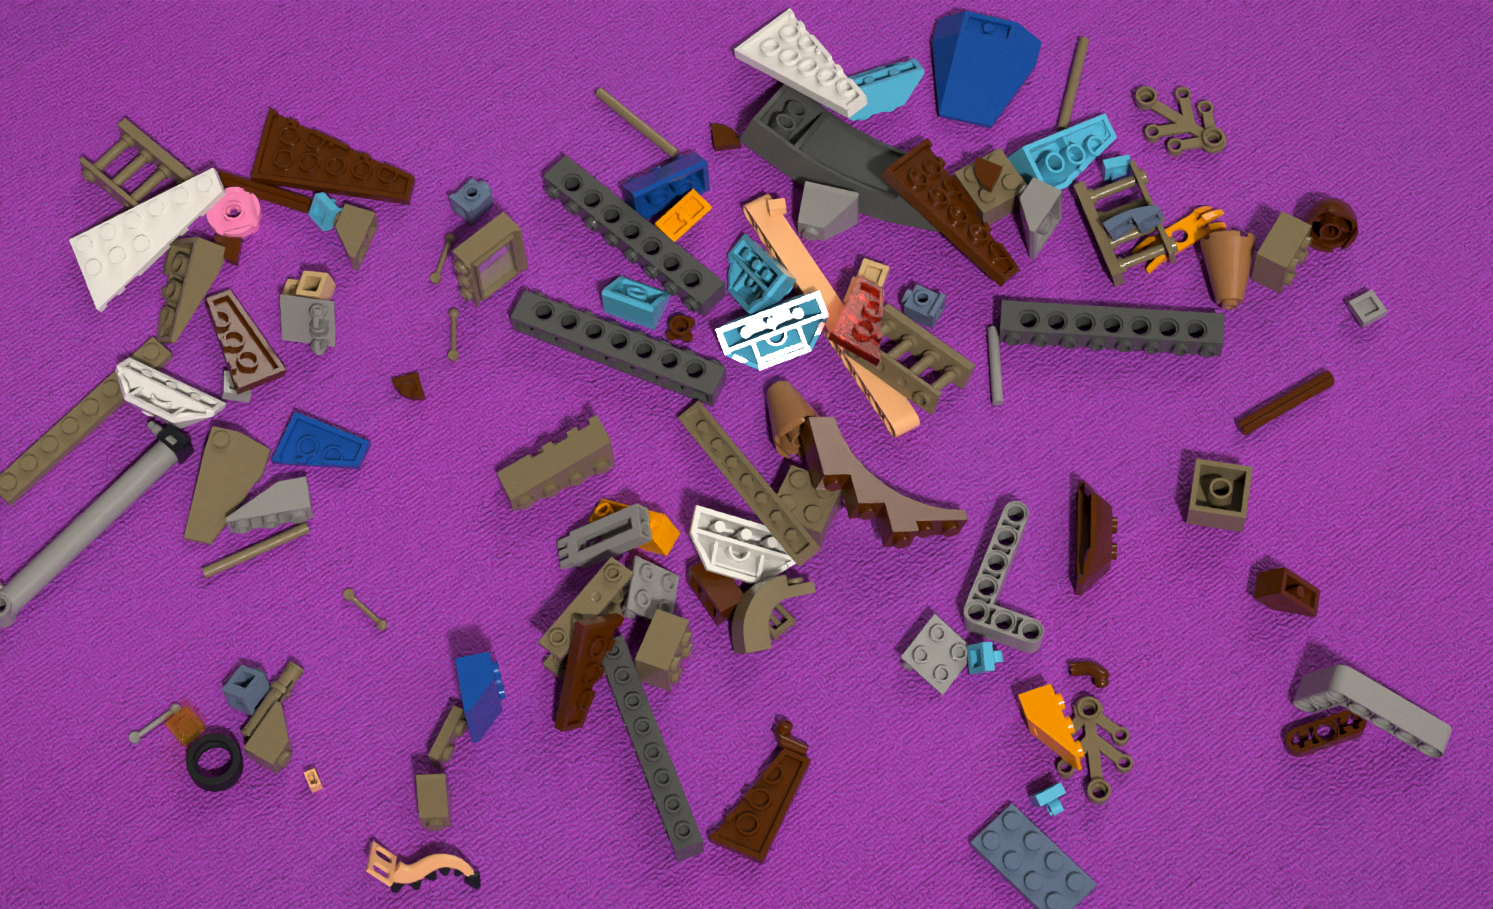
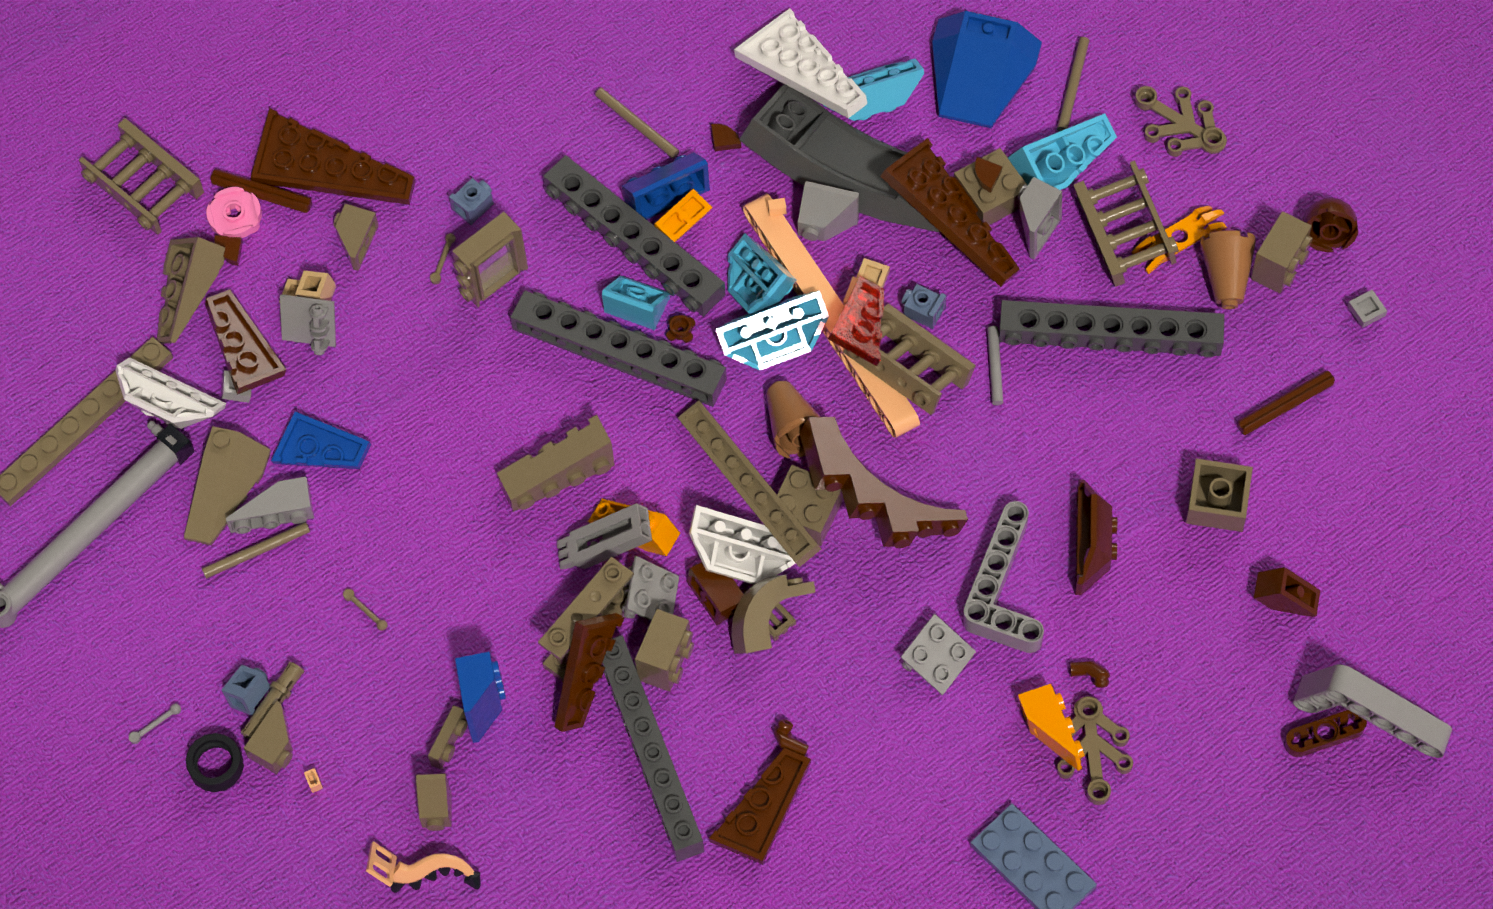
(135, 239): white wing -> none
(185, 726): clear yellow tile -> none
(323, 211): medium azure tile -> none
(409, 387): reddish brown tile -> none
(453, 355): dark tan hinge -> none
(982, 658): medium azure tile -> none
(1049, 798): medium azure tile -> none
(1116, 168): medium azure plate -> none
(1143, 217): sand blue slope -> none

